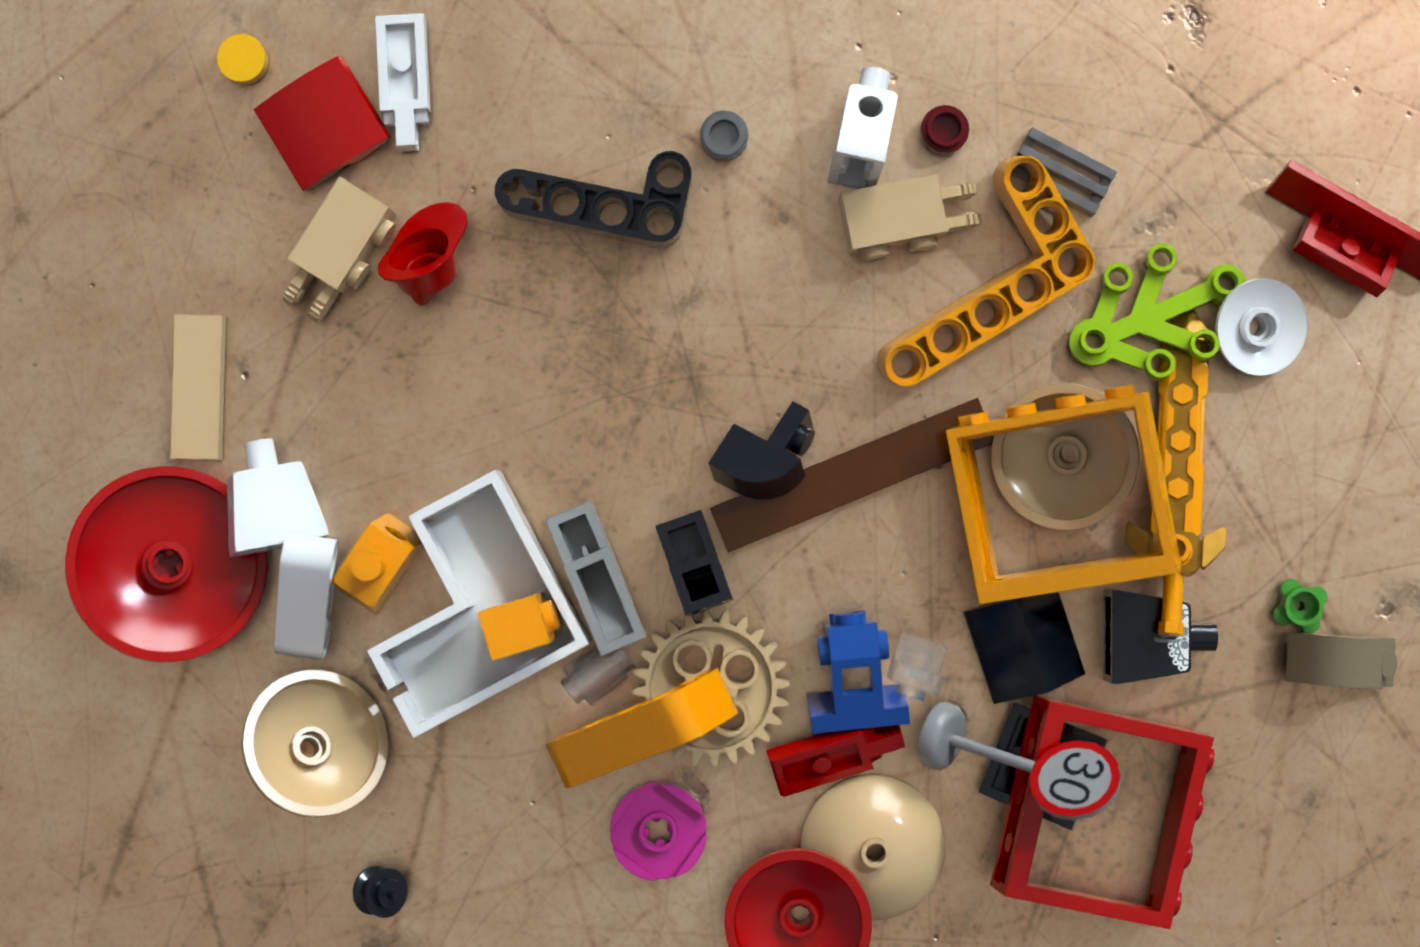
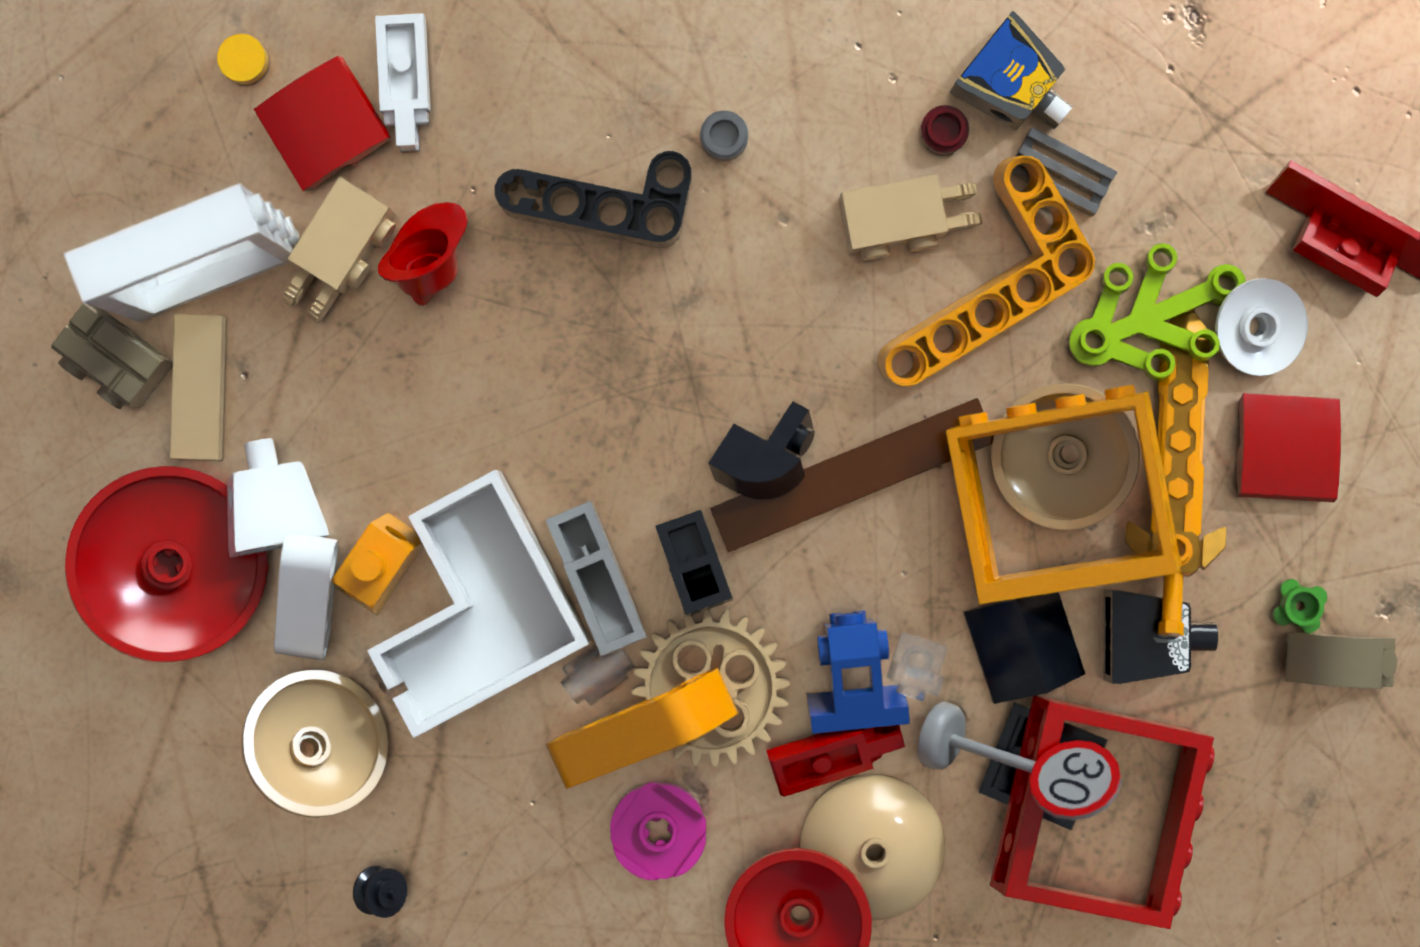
(111, 356): none -> dark tan brick
(183, 254): none -> white window
(520, 625): light orange brick -> none
(864, 131): white torso -> none
(1013, 77): none -> torso
(1289, 447): none -> red slope

